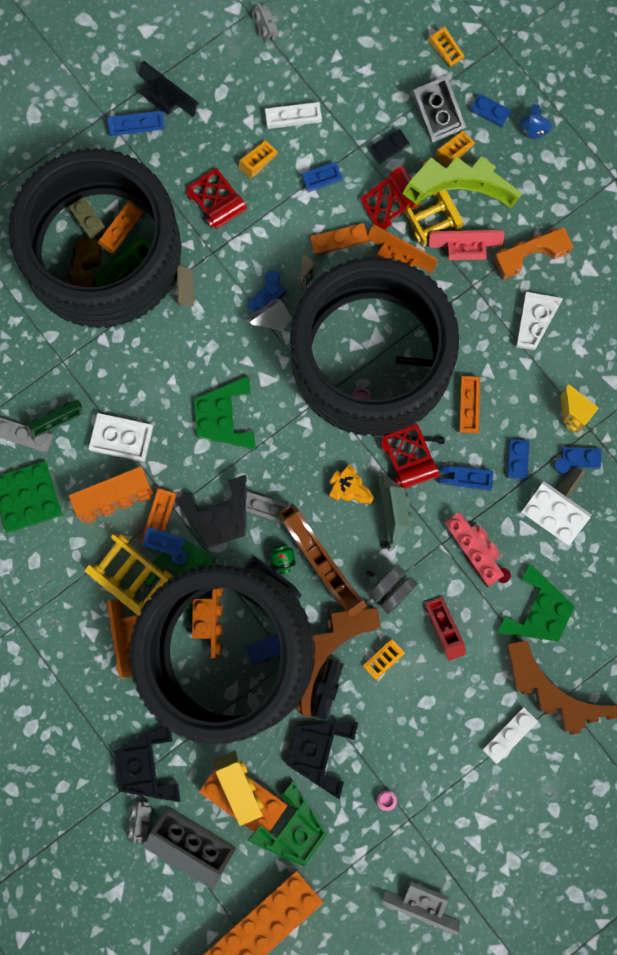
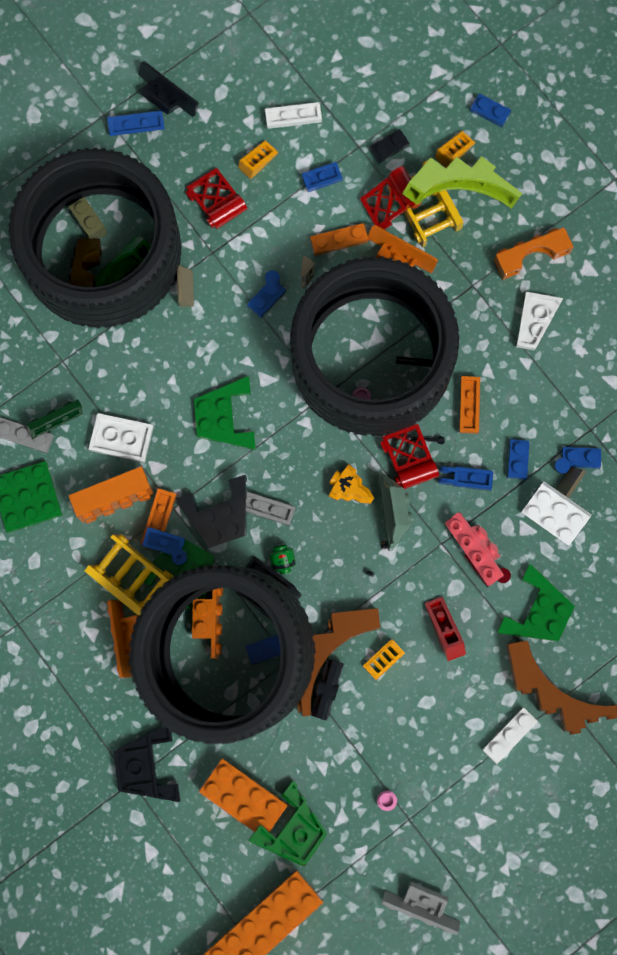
(120, 227): orange plate -> none
(138, 814): light grey hinge -> none
(189, 848): dark grey slope -> none
(238, 787): yellow wedge -> none
(262, 15): light grey hinge -> none
(272, 316): light grey slope -> none
(312, 749): black wing -> none
(320, 561): dark orange arch -> none
(390, 587): dark grey wheel -> none
(437, 108): dark grey slope -> none
(443, 32): light orange slope -> none
(466, 244): coral bracket -> none
(534, 124): blue piece -> none
(576, 409): yellow slope -> none

